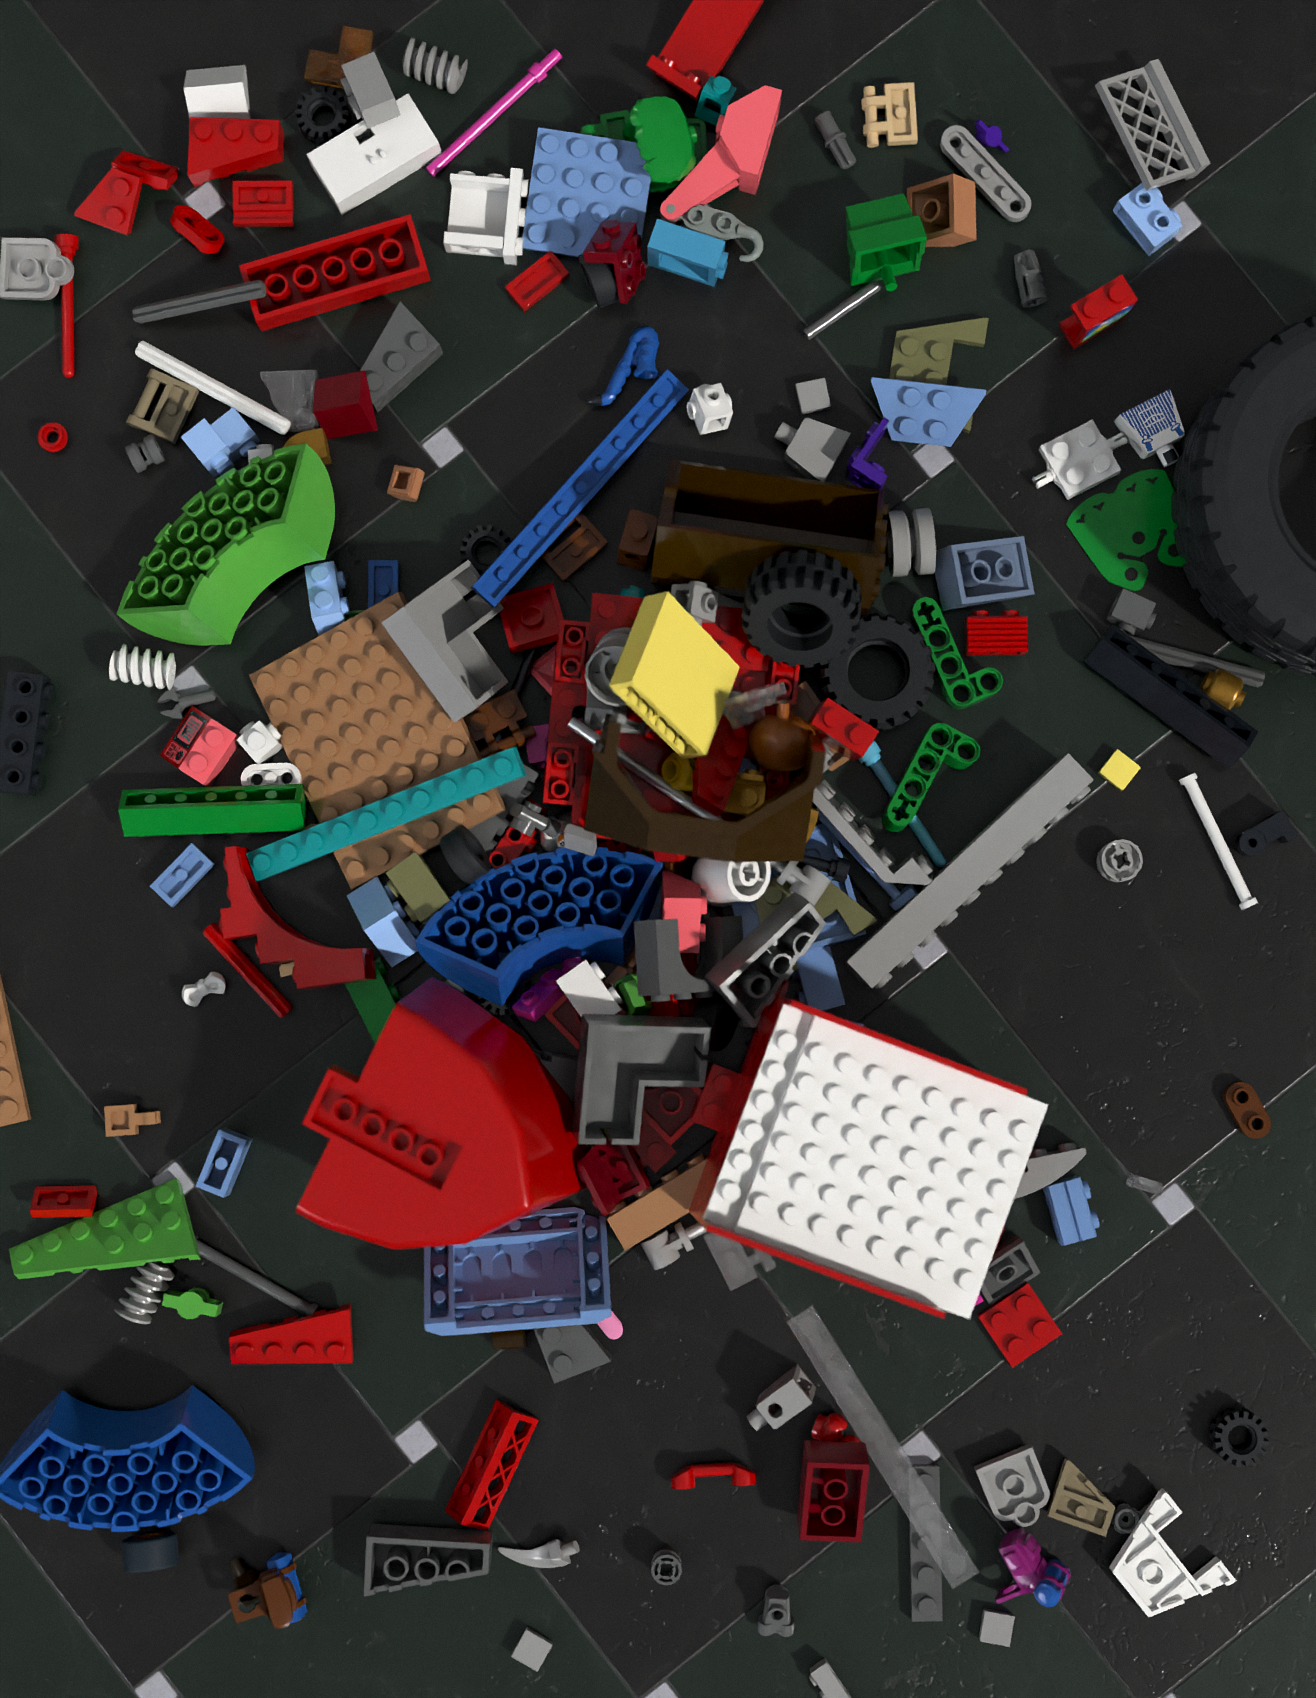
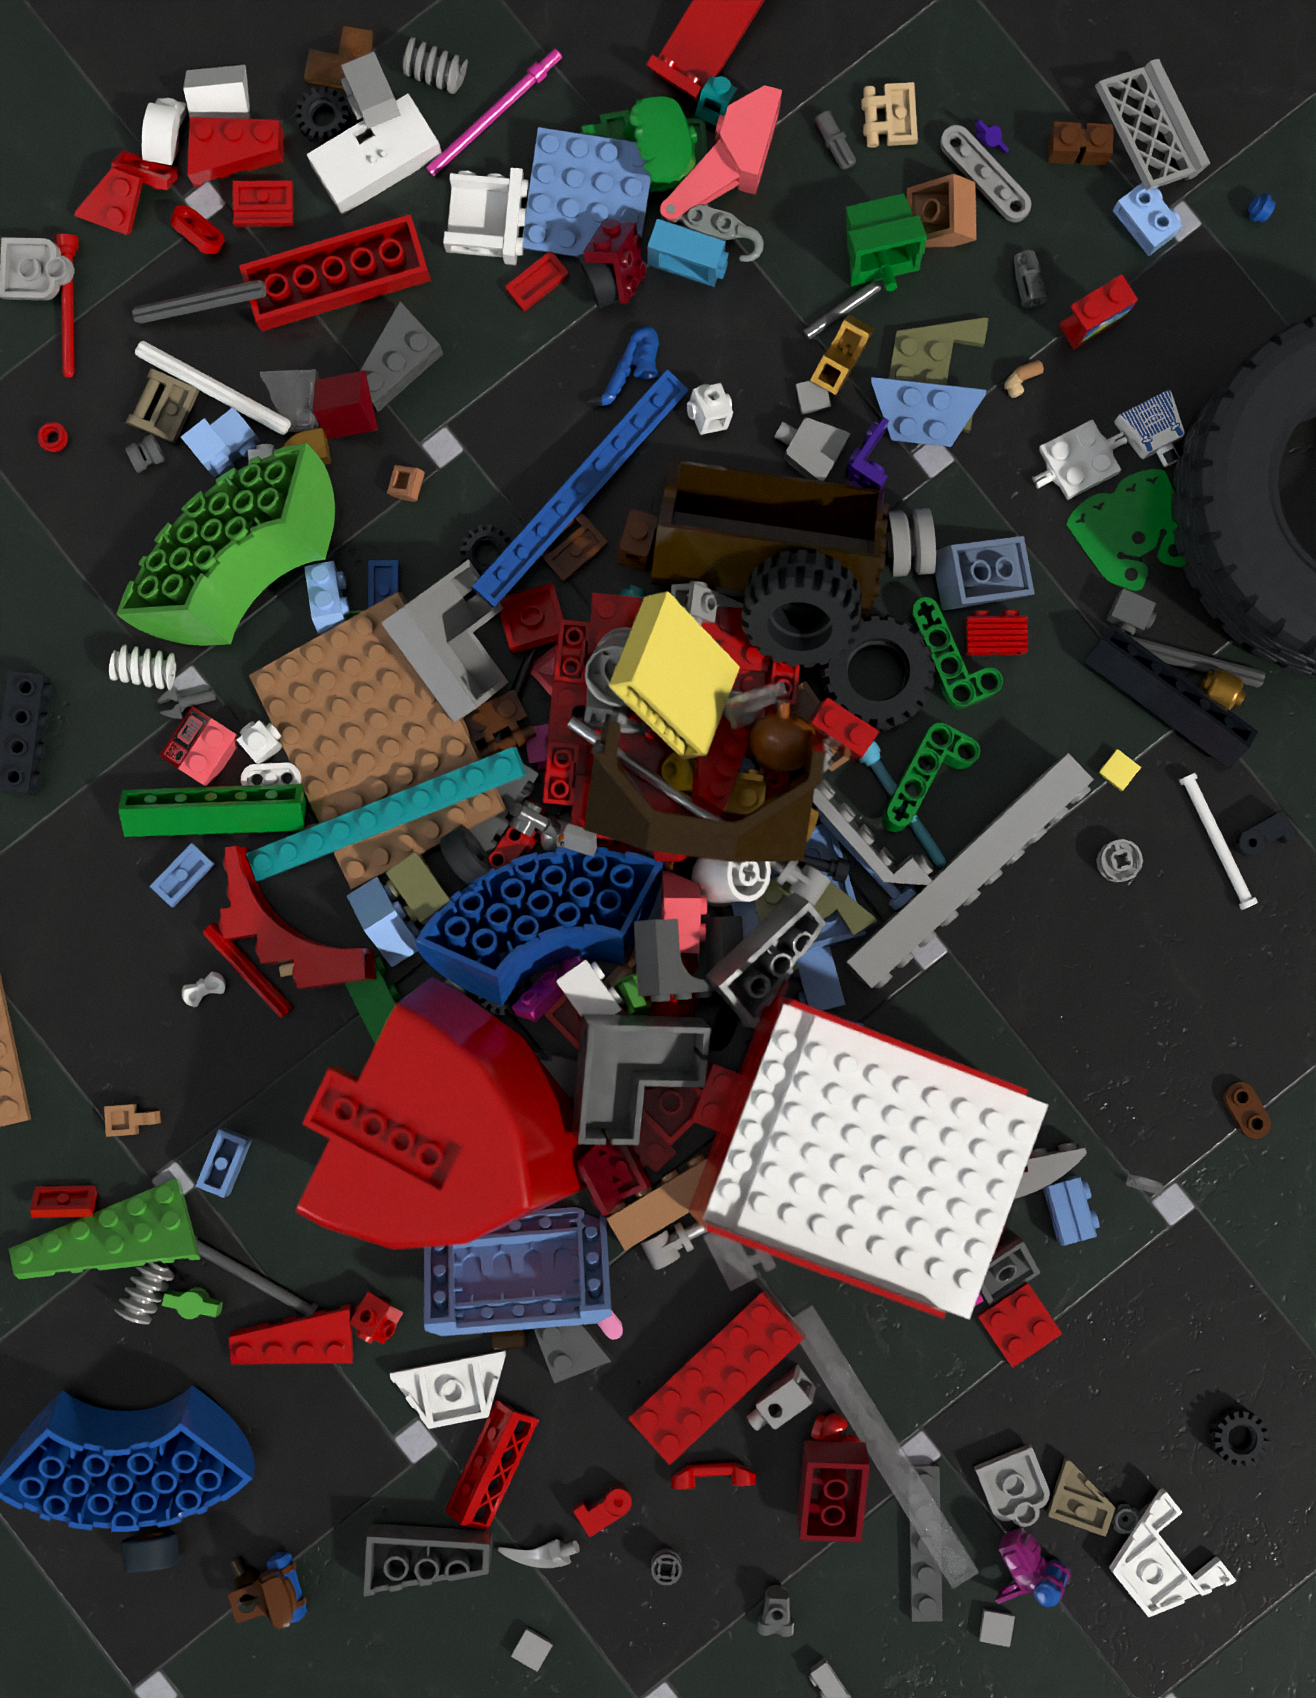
(161, 130): none -> white brick
(375, 1319): none -> red brick
(452, 1389): none -> white wing
(605, 1510): none -> red leg
(717, 1377): none -> red brick
(842, 354): none -> pearl gold brick
(1020, 374): none -> arm
(1068, 137): none -> reddish brown piece
(1261, 207): none -> blue plate

